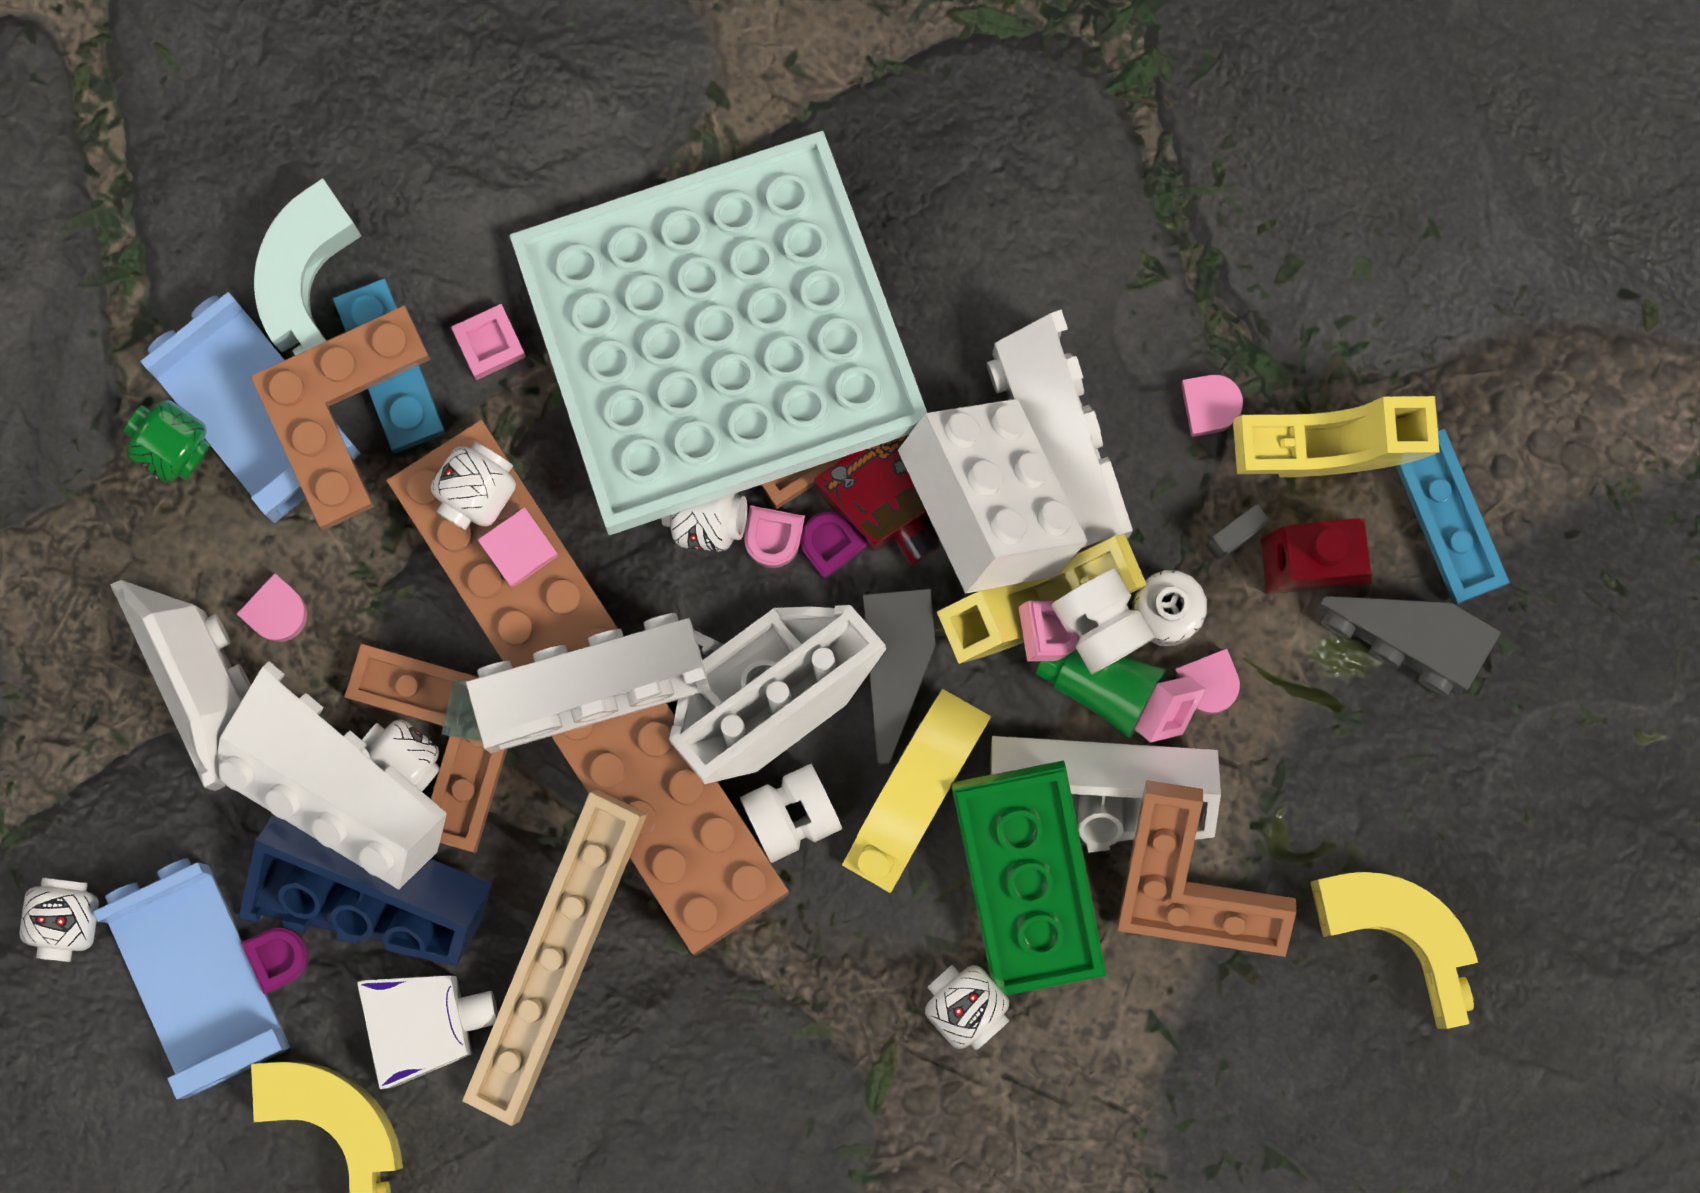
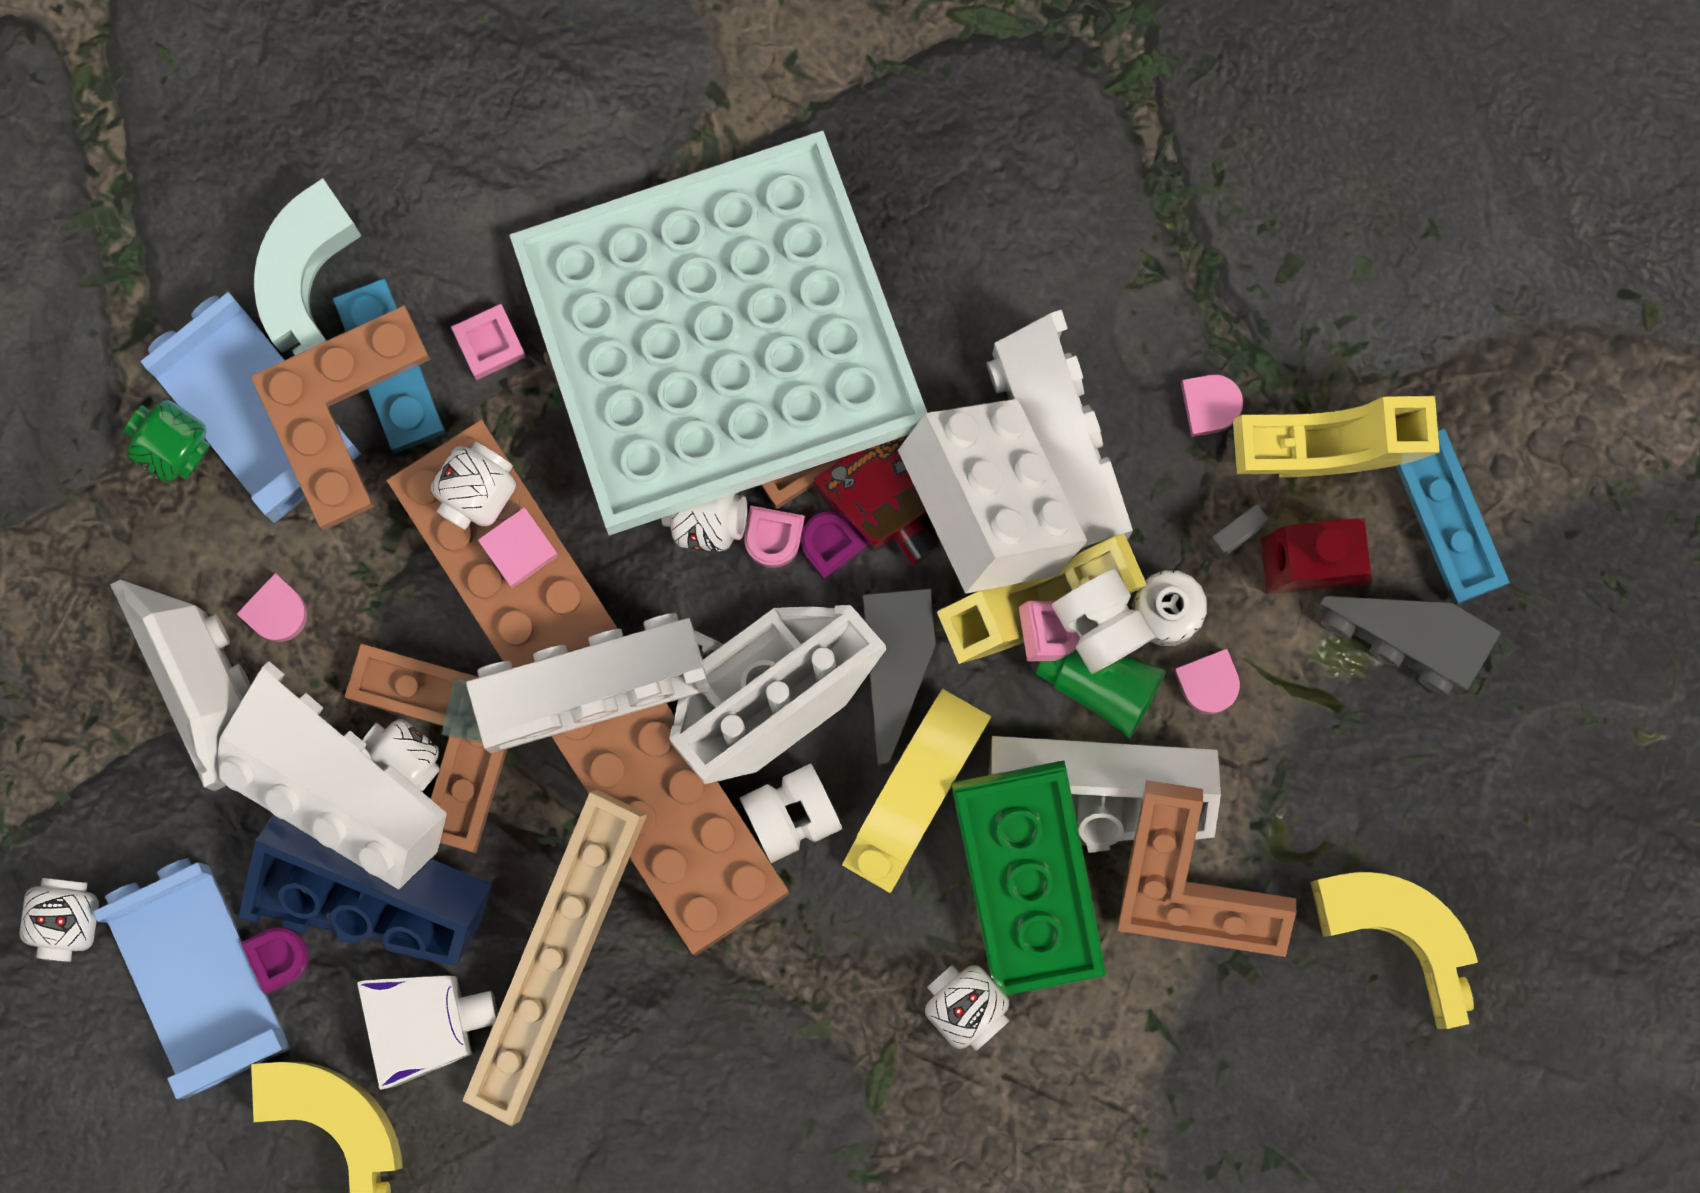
(1170, 709): bright pink tile -> none

